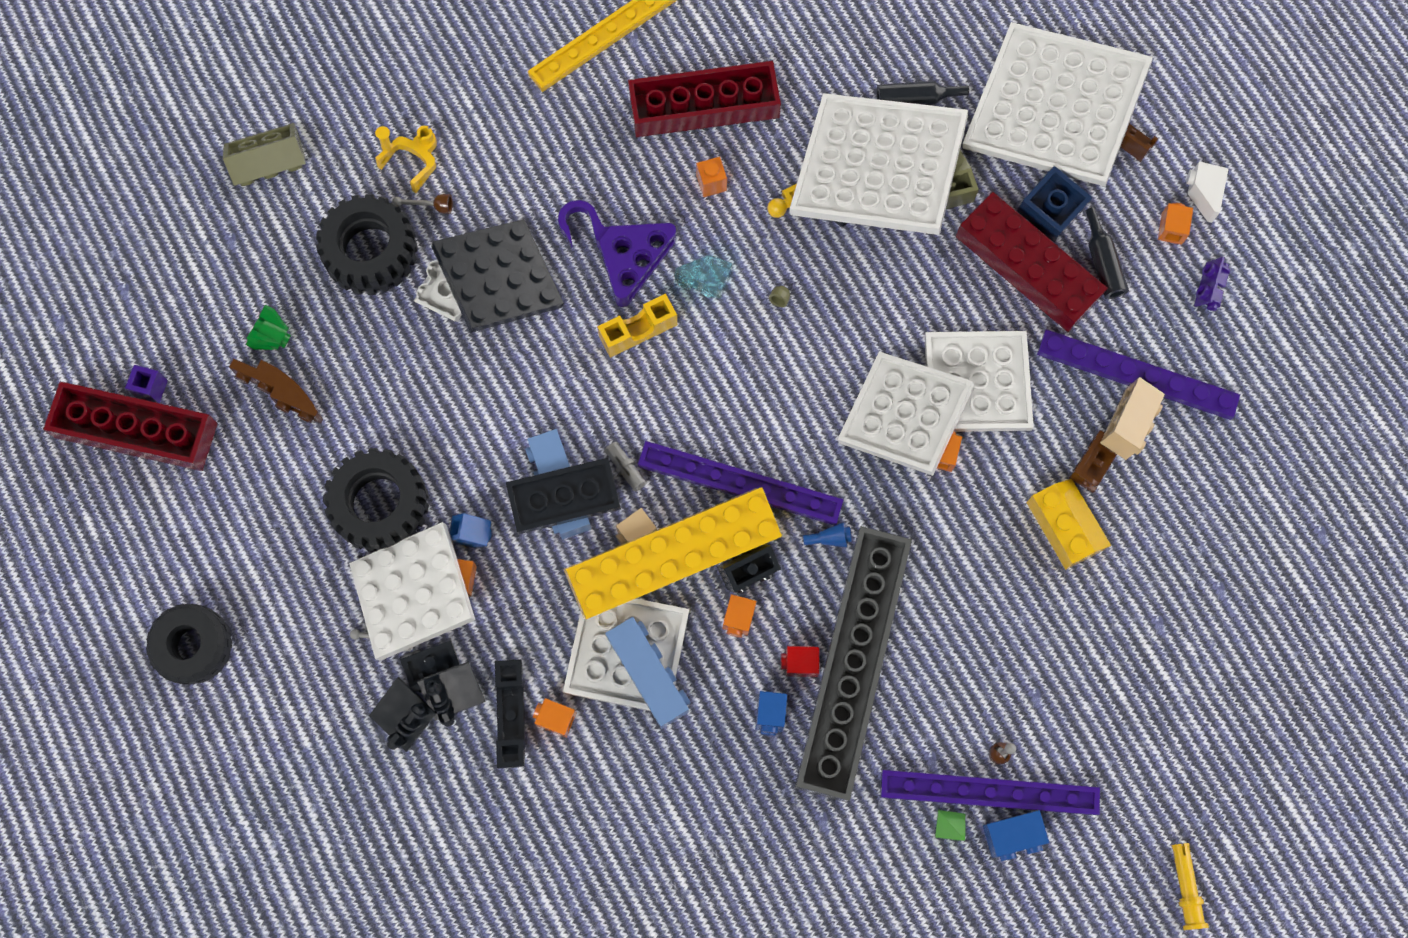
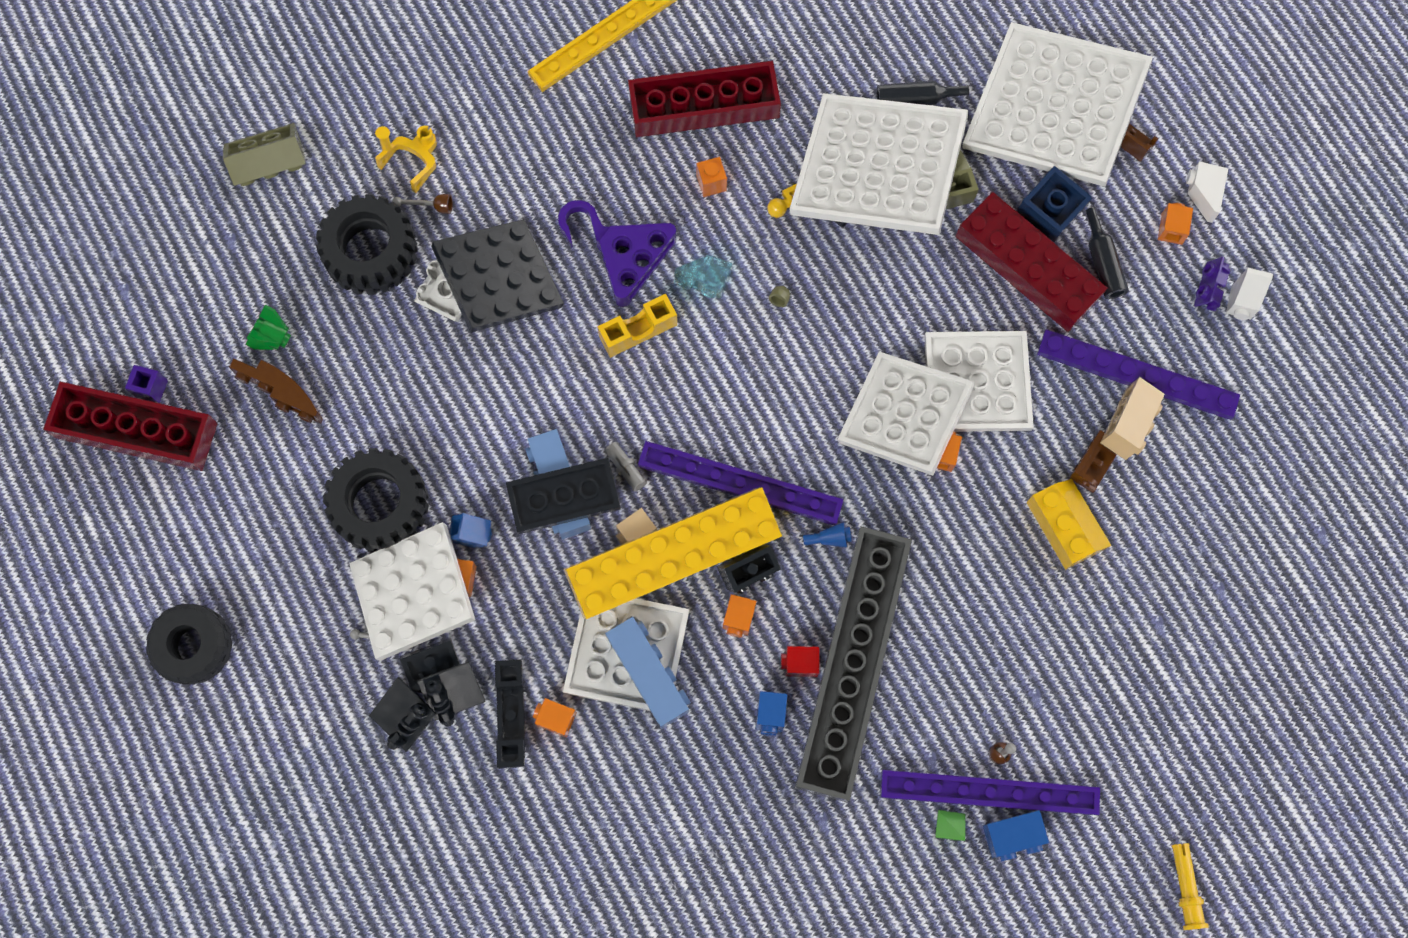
(1248, 293): none -> white slope

